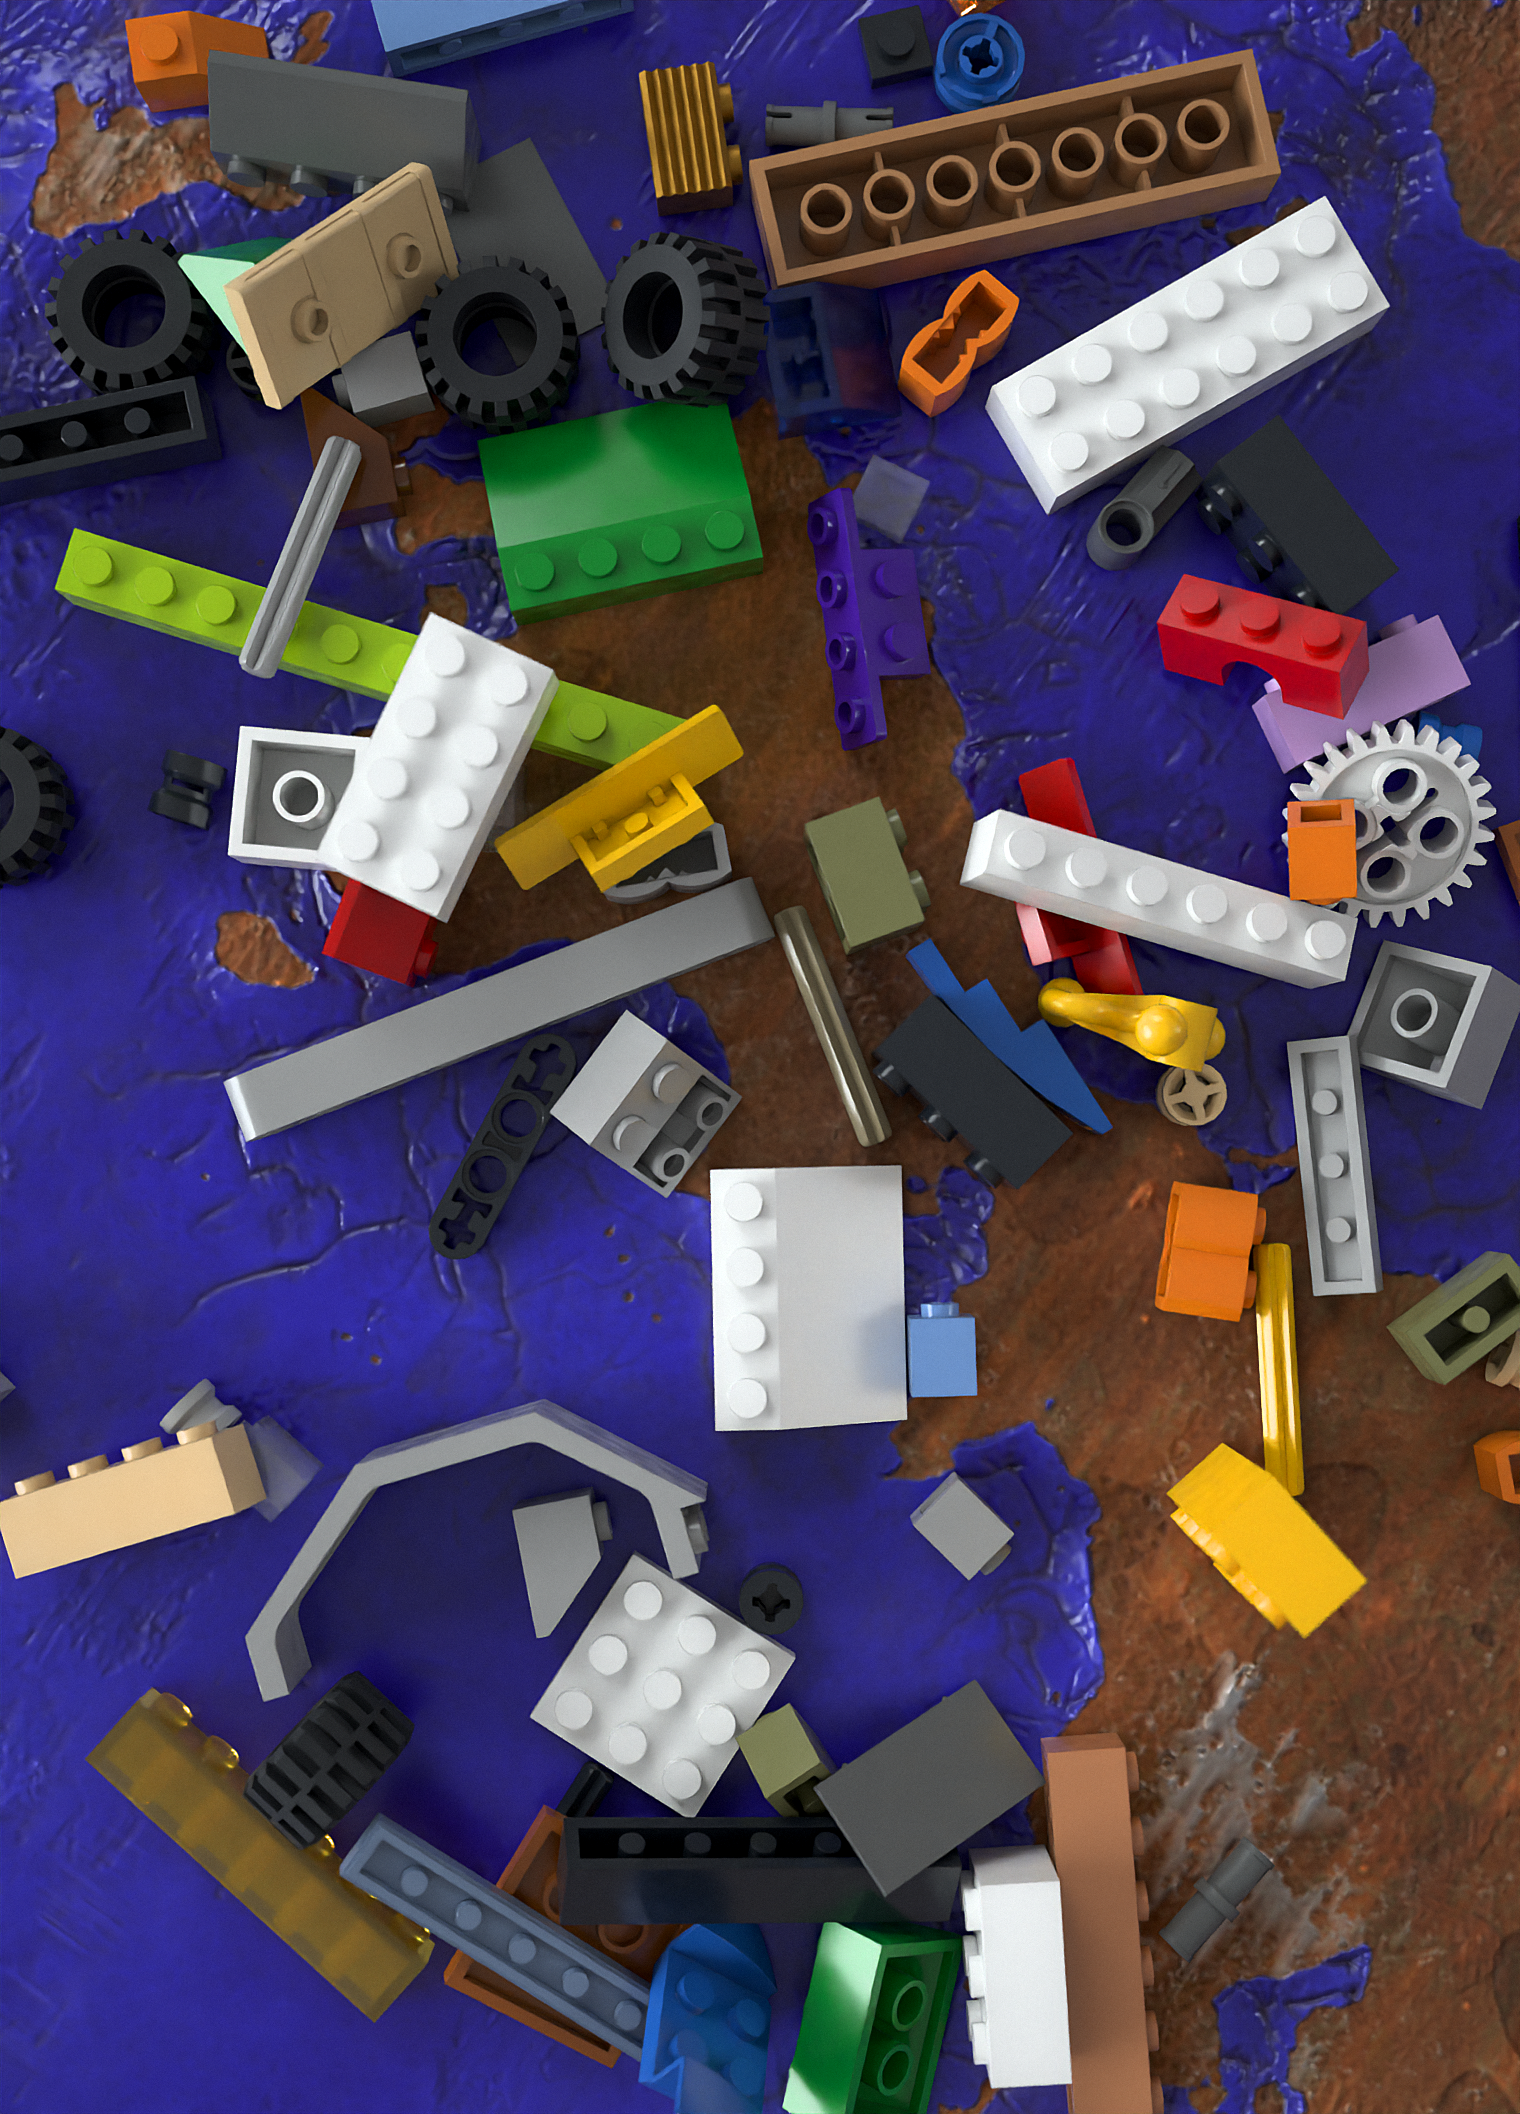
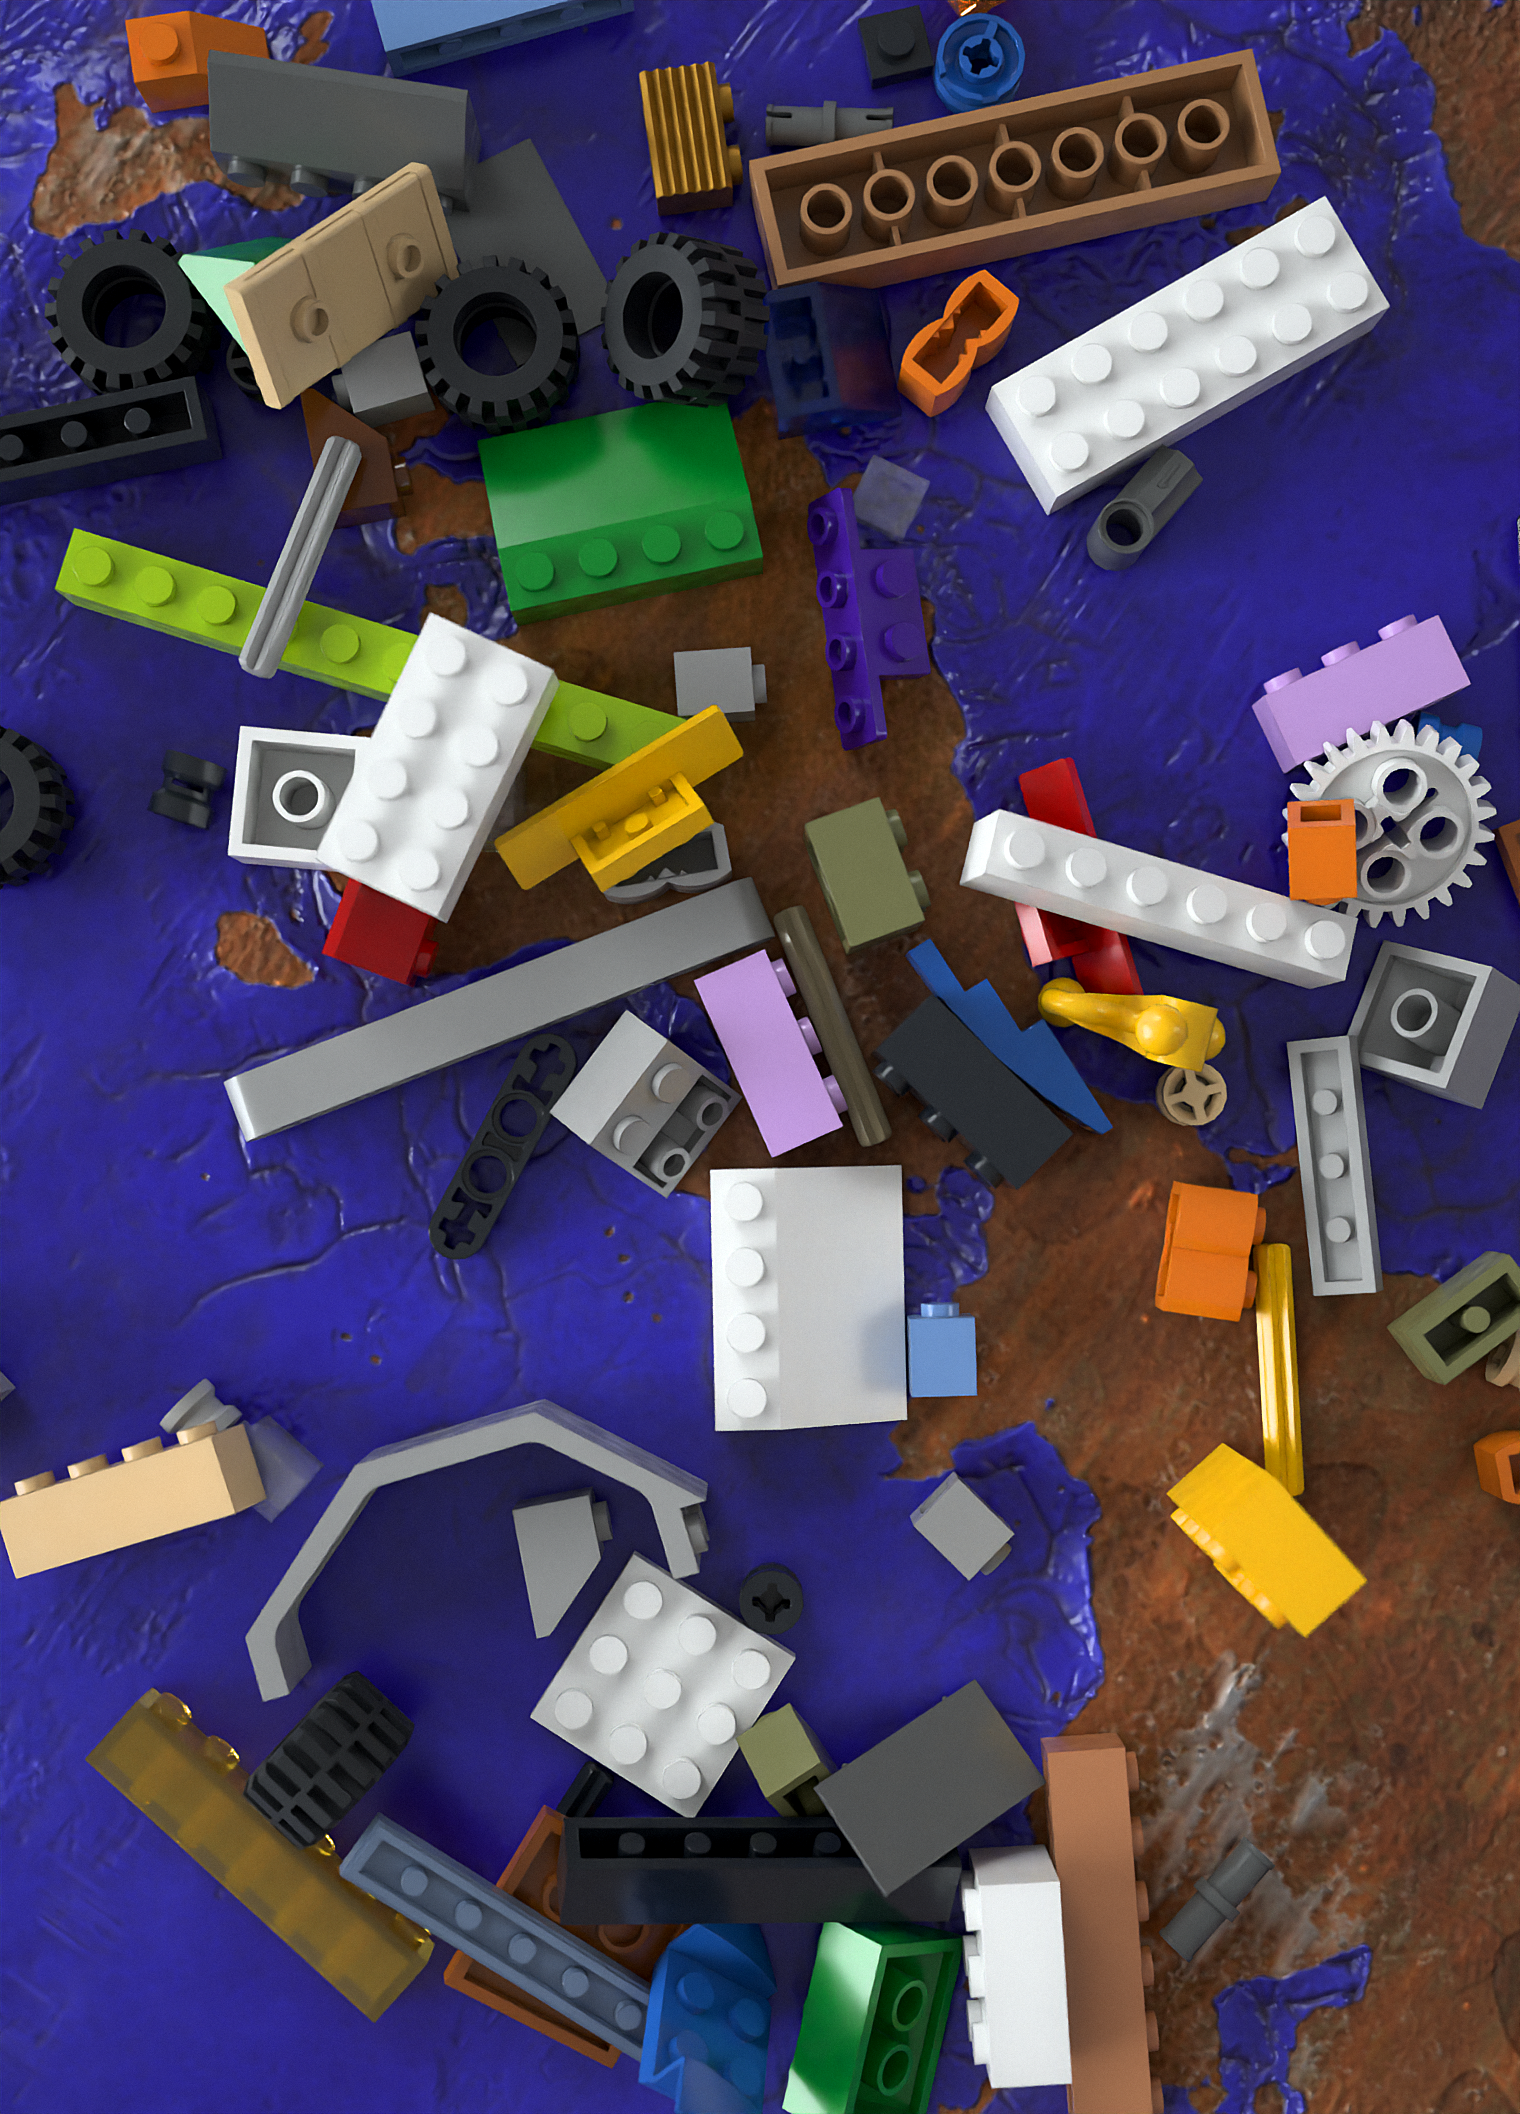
(719, 679): none -> light grey brick
(771, 1052): none -> lavender brick
(1292, 524): black brick -> none
(1308, 651): red arch -> none

